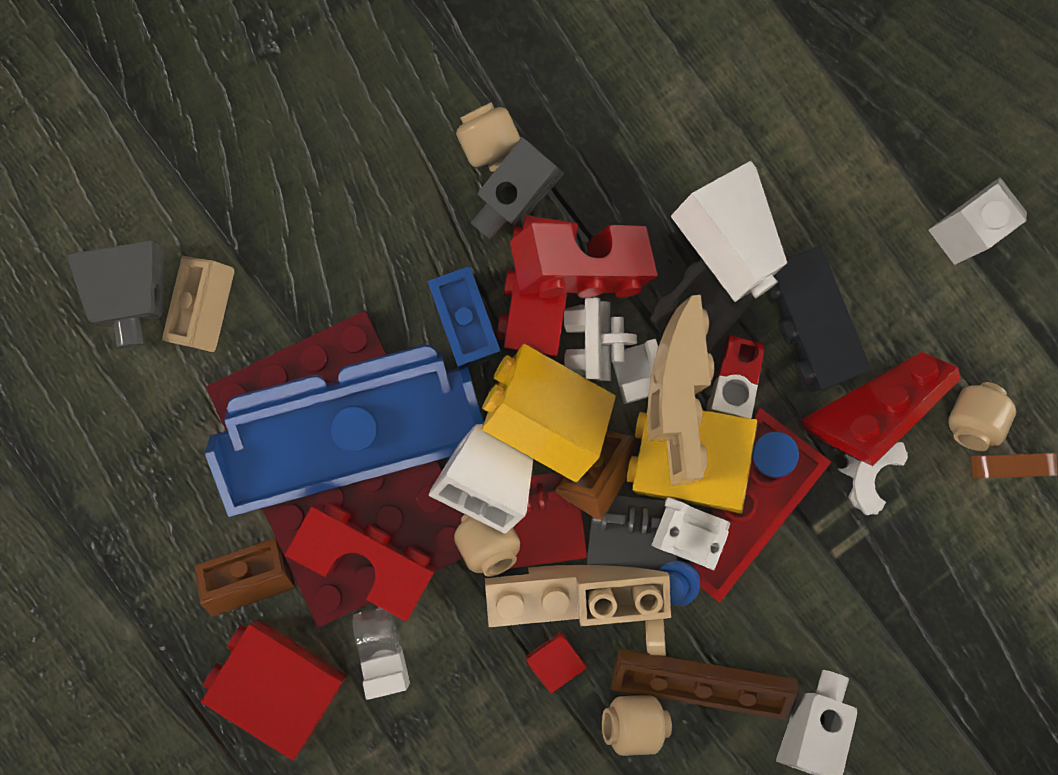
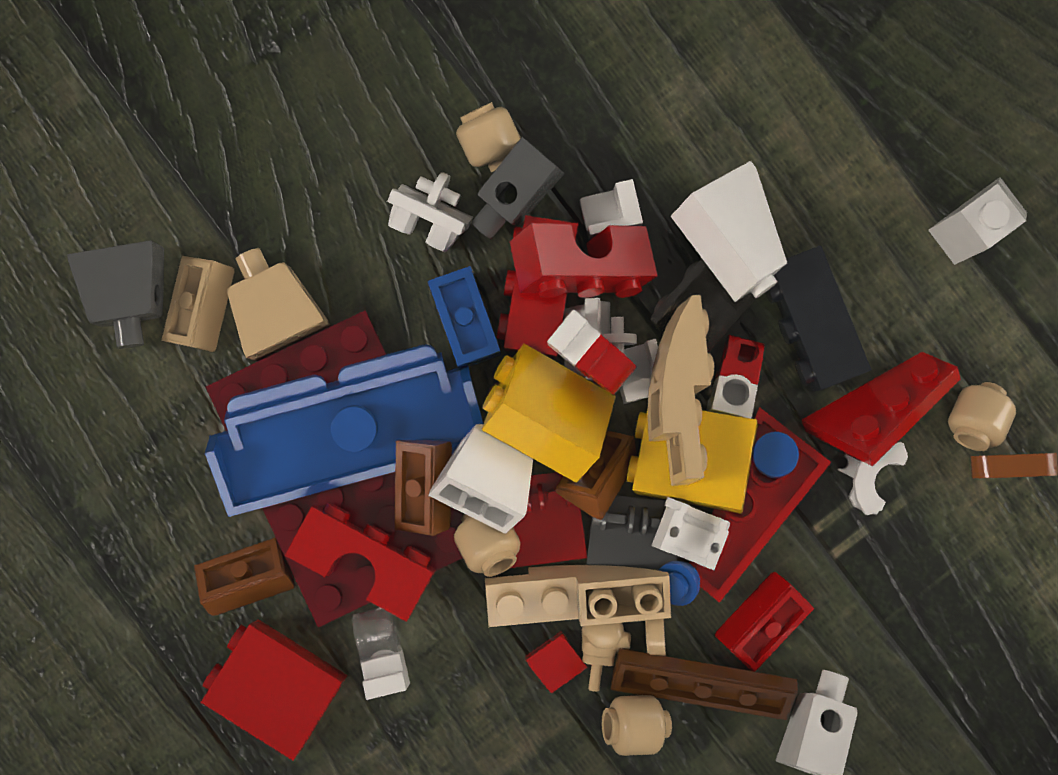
(271, 306): none -> tan torso
(412, 204): none -> white hips
(415, 474): none -> dark orange slope
(591, 353): none -> leg
(600, 646): none -> tan piece
(611, 208): none -> white panel
(764, 621): none -> red slope

